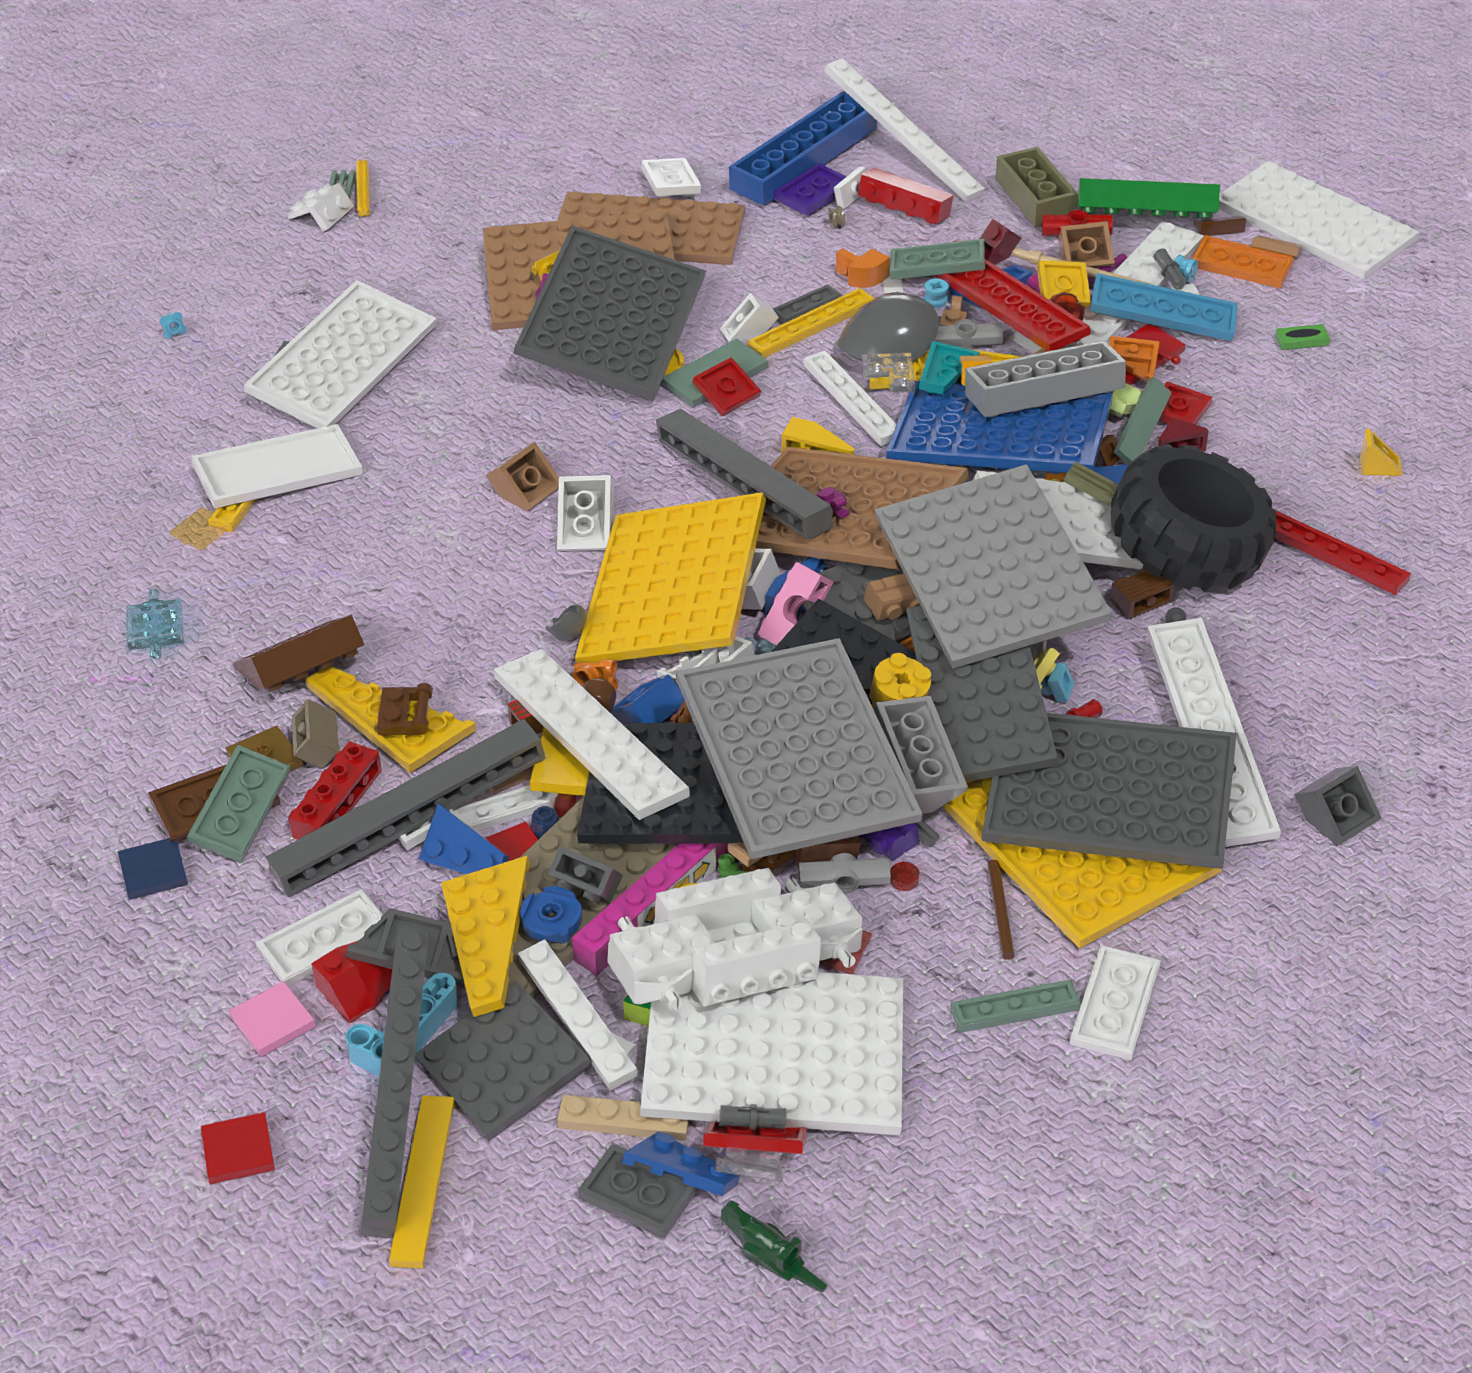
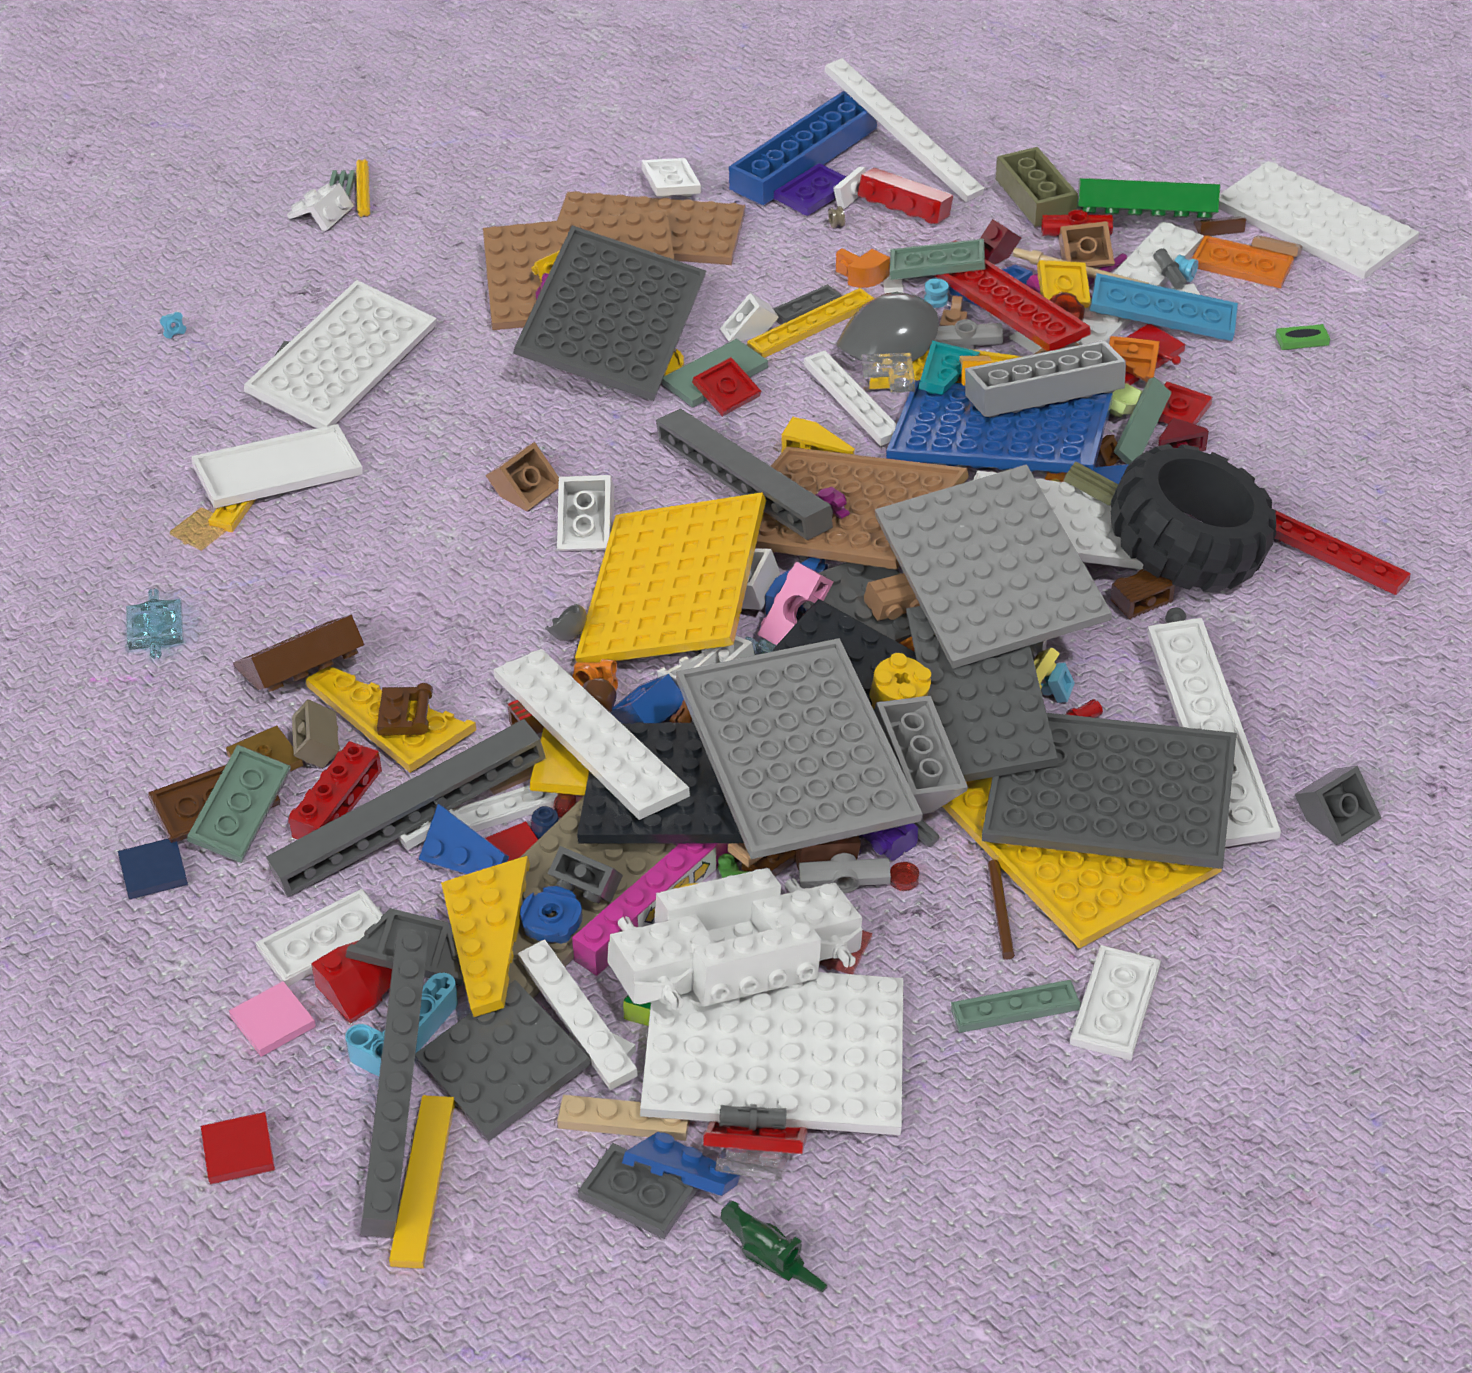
(1378, 457): yellow slope -> none

